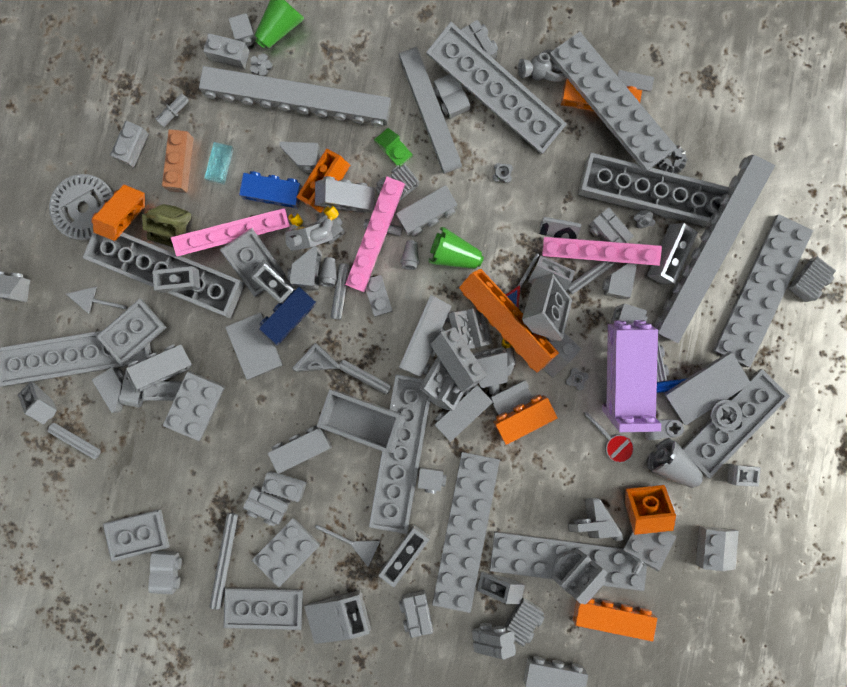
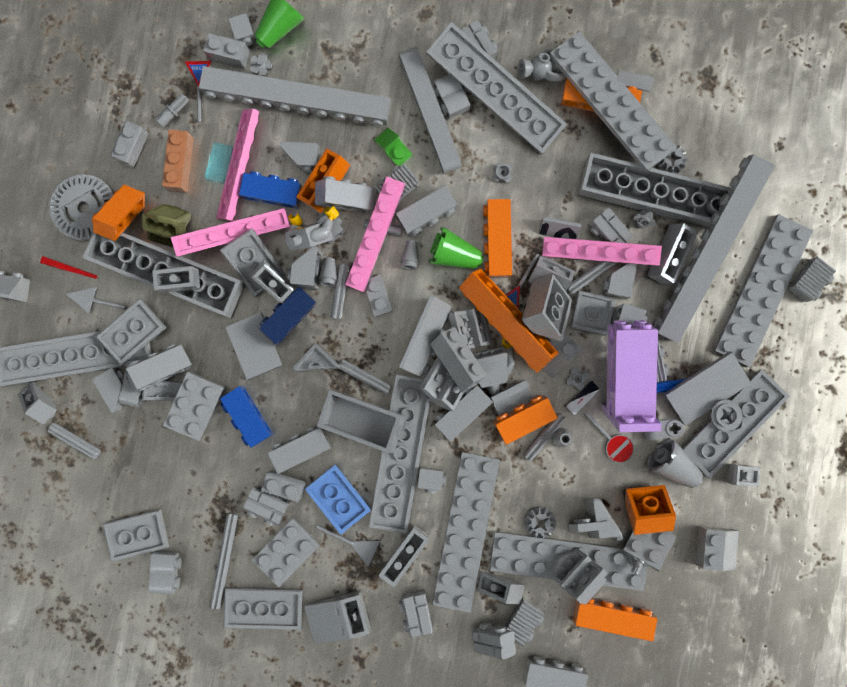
(44, 260): none -> red sticker
(195, 69): none -> piece
(237, 164): none -> bright pink plate
(246, 417): none -> blue brick
(338, 499): none -> medium blue plate
(498, 238): none -> orange brick
(541, 513): none -> light grey gear
(544, 437): none -> light grey axle
(557, 437): none -> light grey cone
(583, 397): none -> sticker
(592, 313): none -> light grey tile

